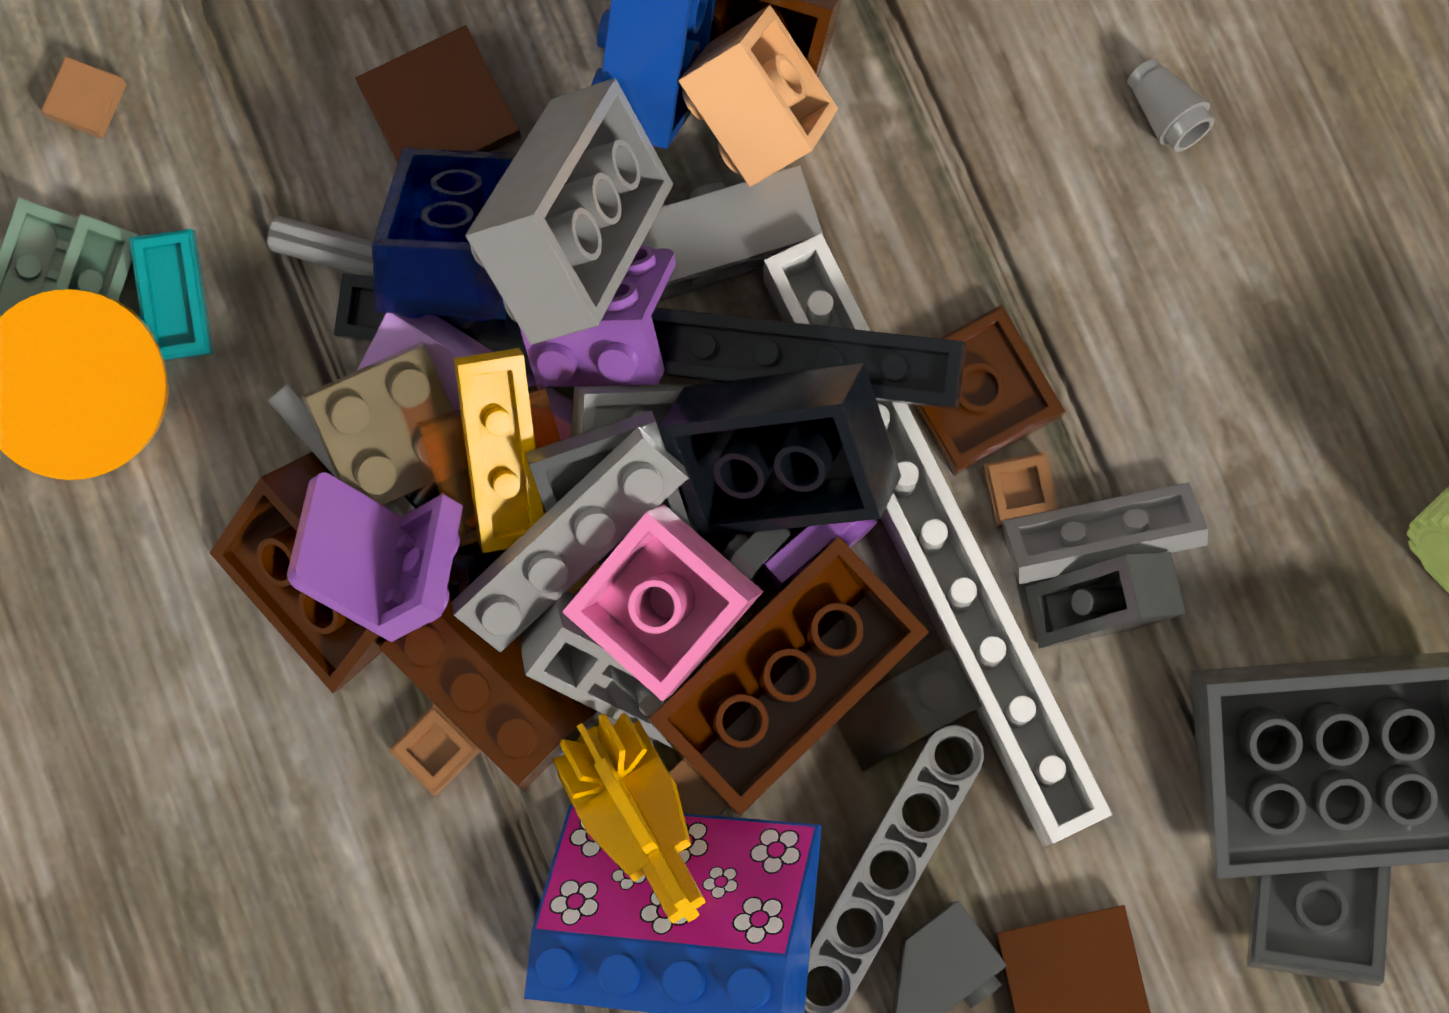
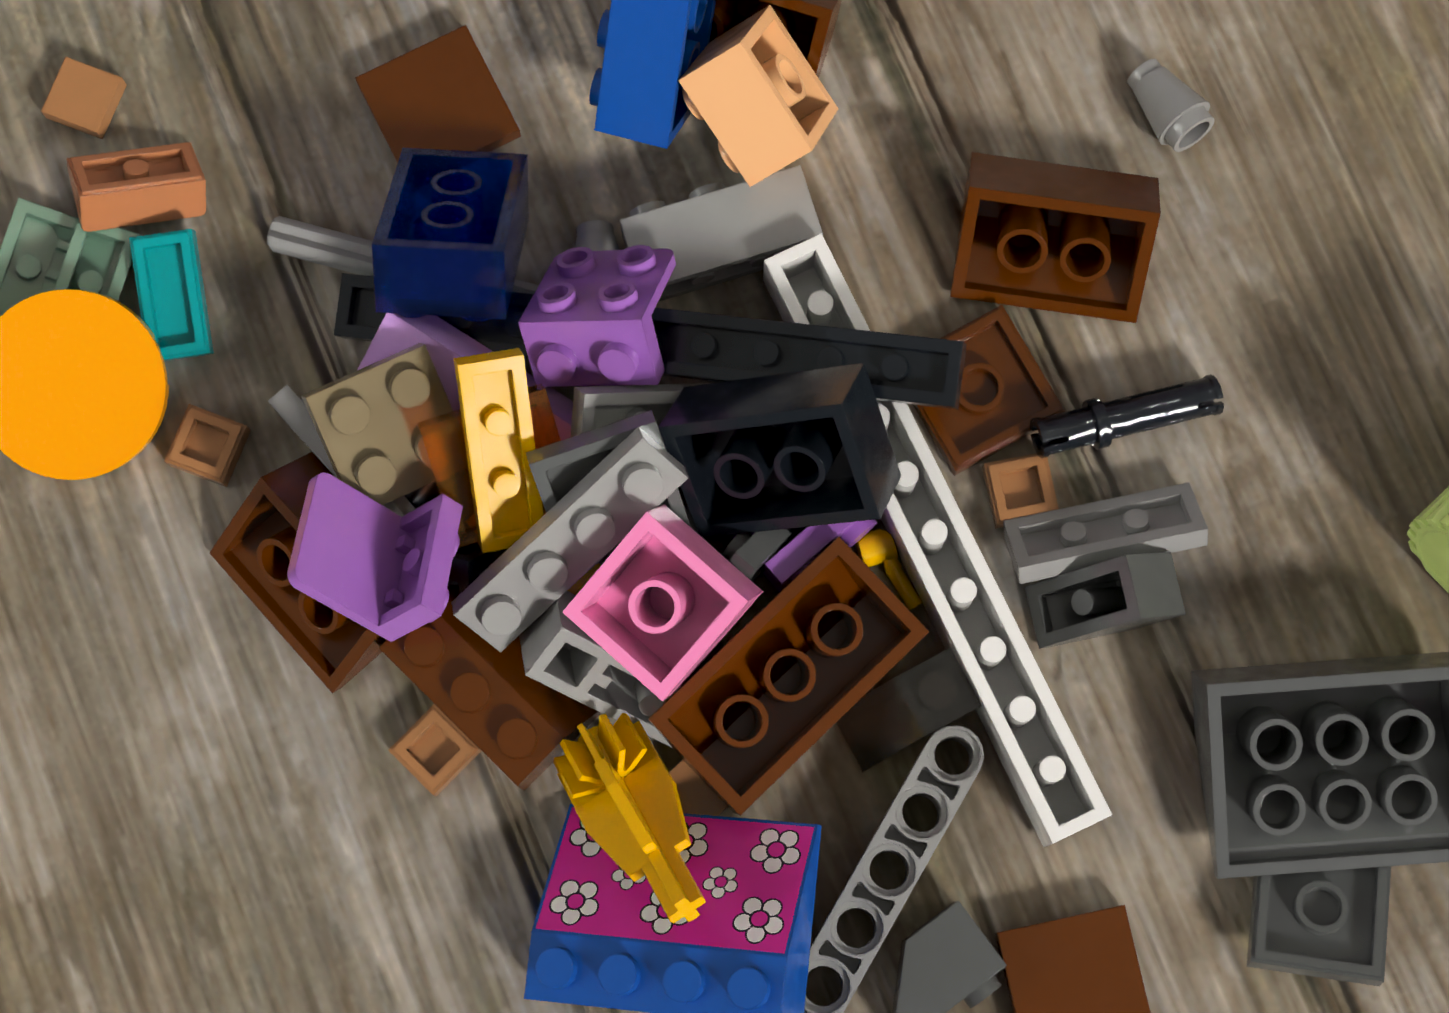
(137, 186): none -> nougat slope
(207, 445): none -> medium nougat tile
(570, 212): light grey brick -> none
(880, 548): none -> yellow hand
(1055, 237): none -> reddish brown slope
(1103, 421): none -> black pin

